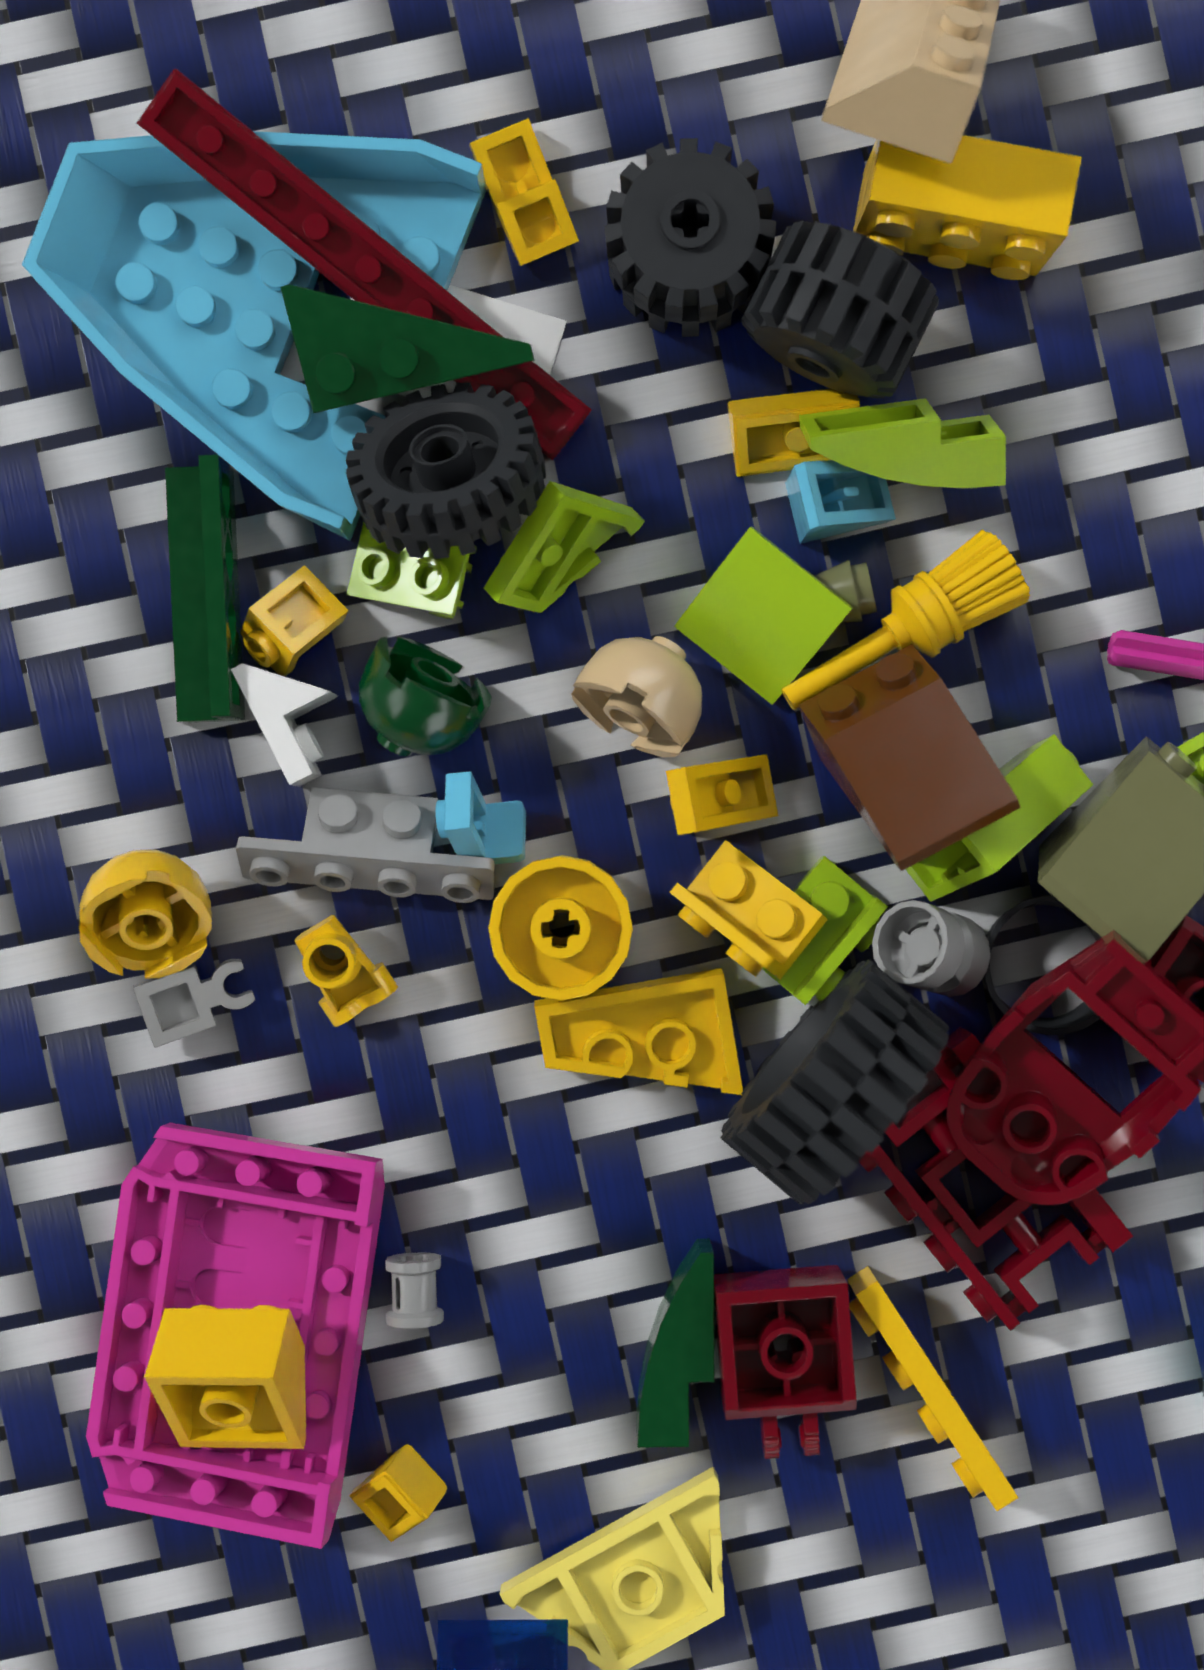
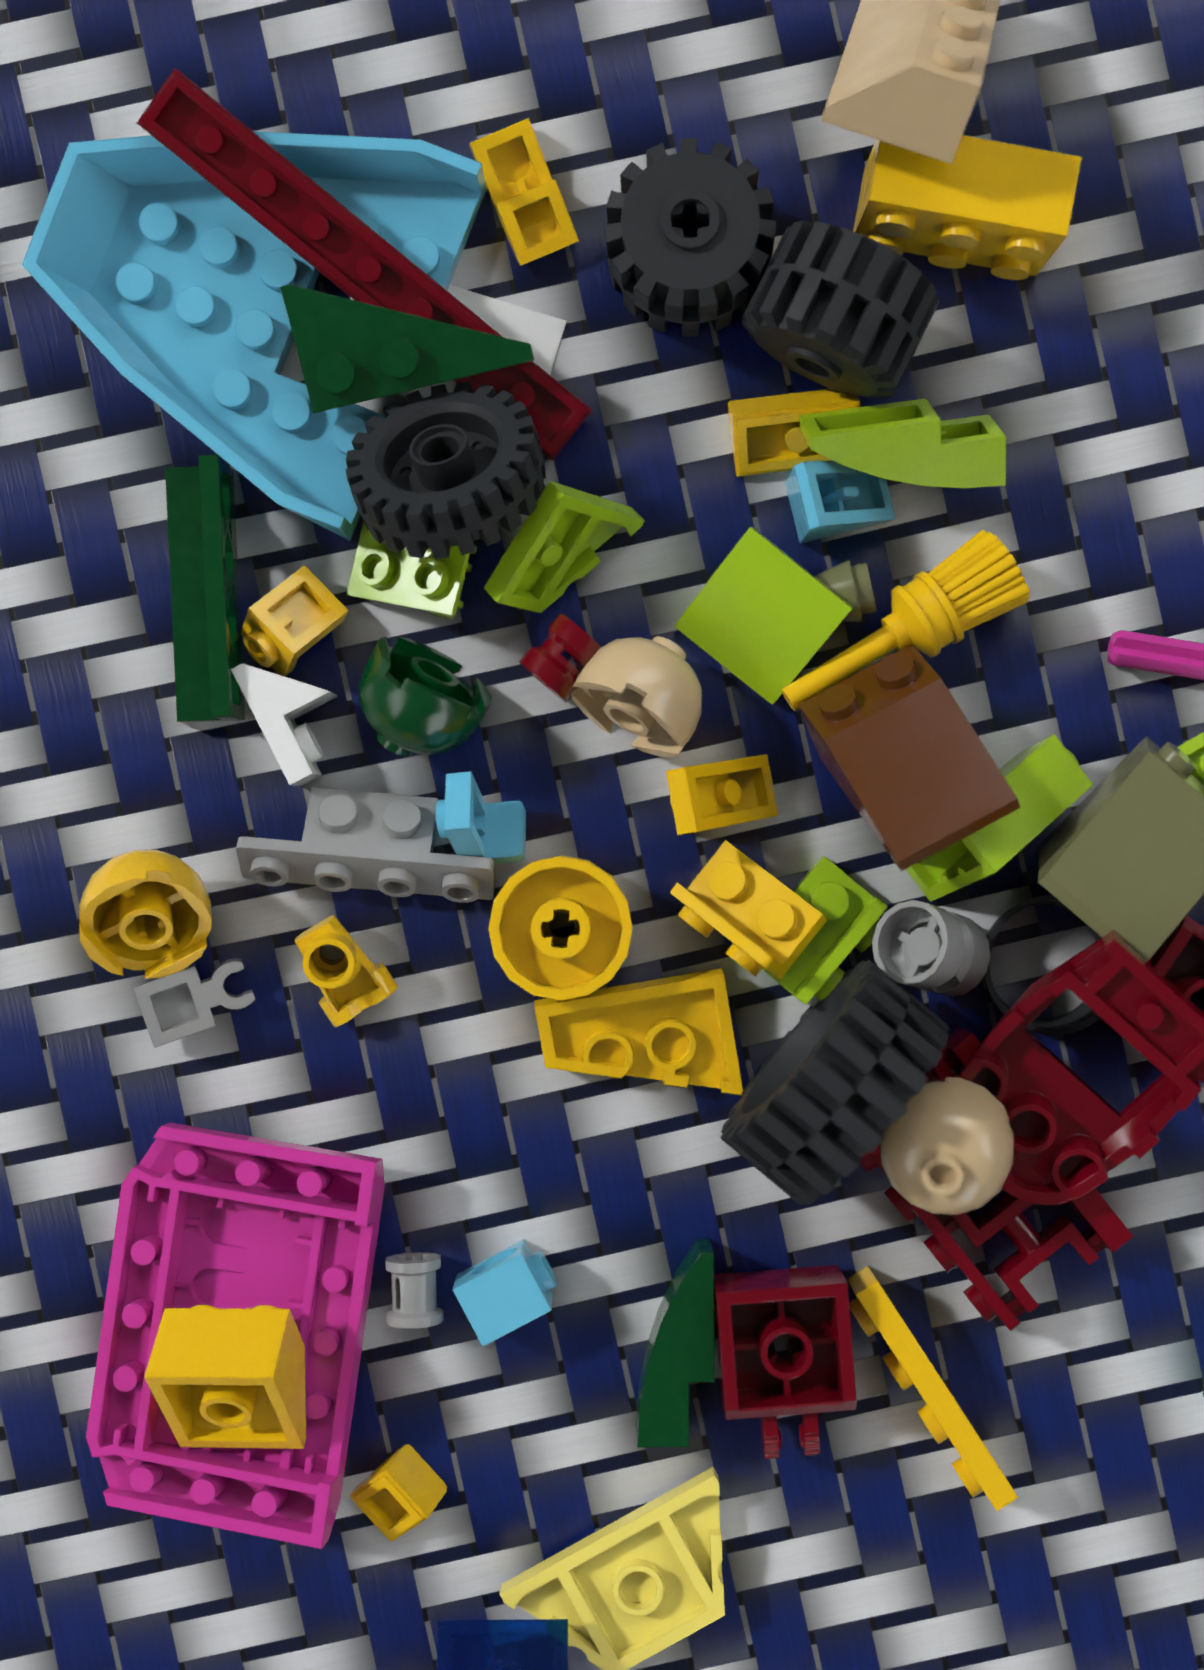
(505, 1291): none -> medium azure brick
(551, 667): none -> dark red wheel
(949, 1148): none -> tan cylinder

